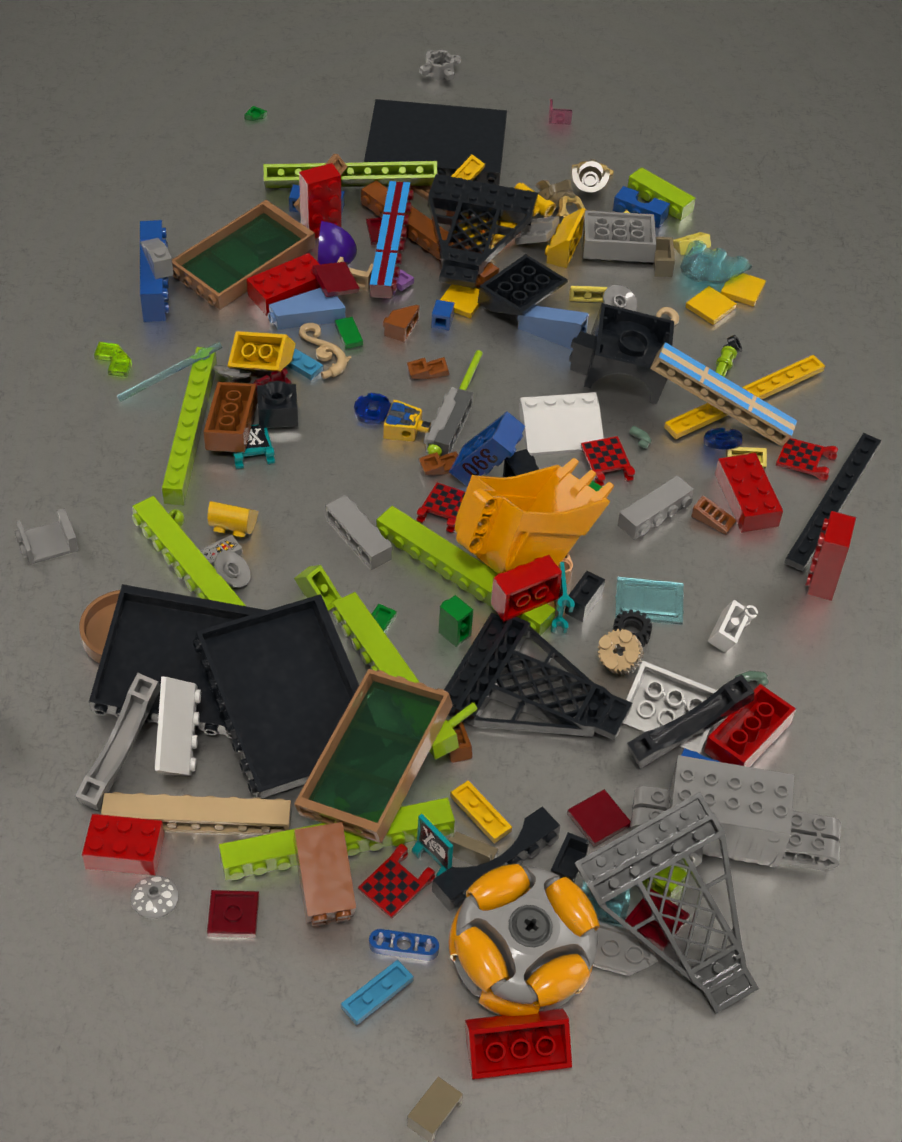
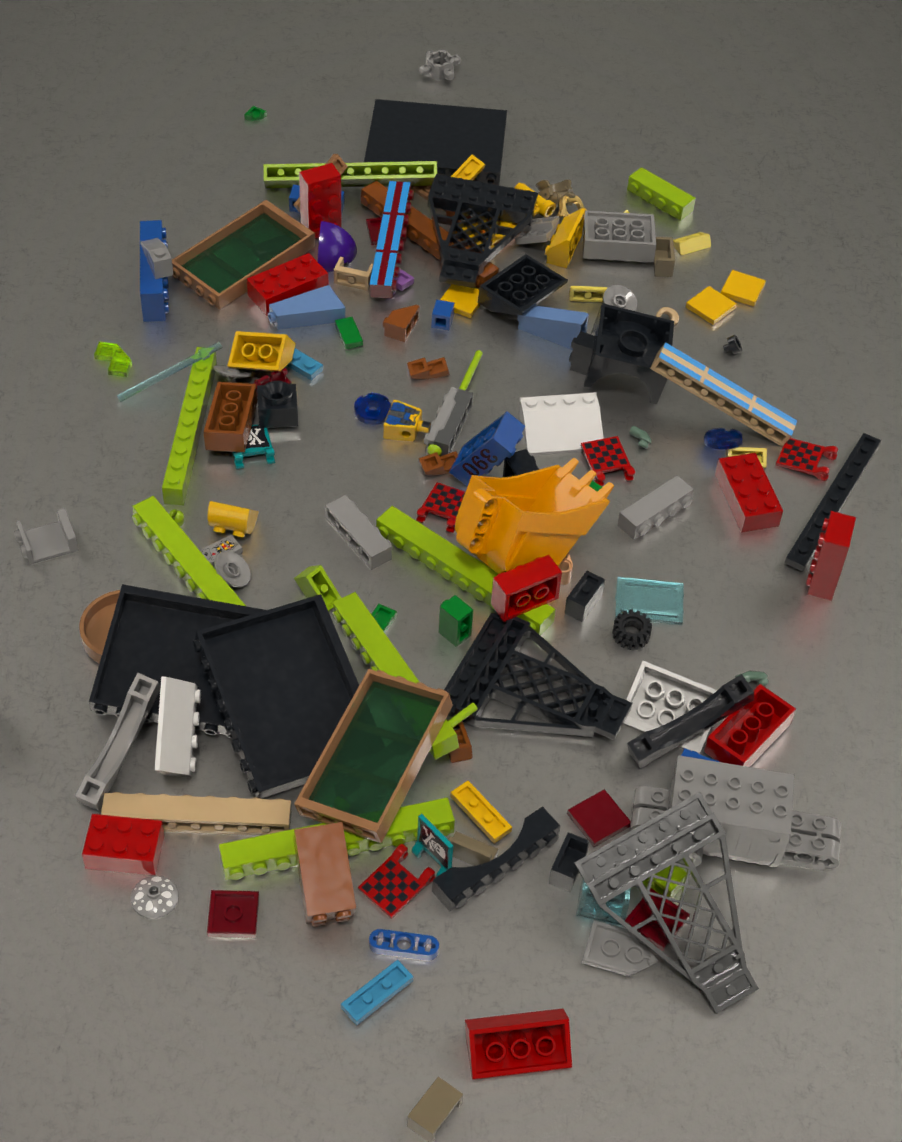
(325, 351): tan plant -> none
(335, 279): dark red tile -> none
(524, 940): piece -> none
(559, 116): clear pink bracket -> none
(560, 604): teal flag -> none
(590, 175): helmet -> none
(615, 641): tan brick -> none
(628, 200): blue arch -> none
(701, 513): dark orange slope -> none
(711, 265): clear light blue brick -> none
(724, 362): lime pin -> none
(731, 624): white hinge -> none
(761, 388): yellow plate -> none

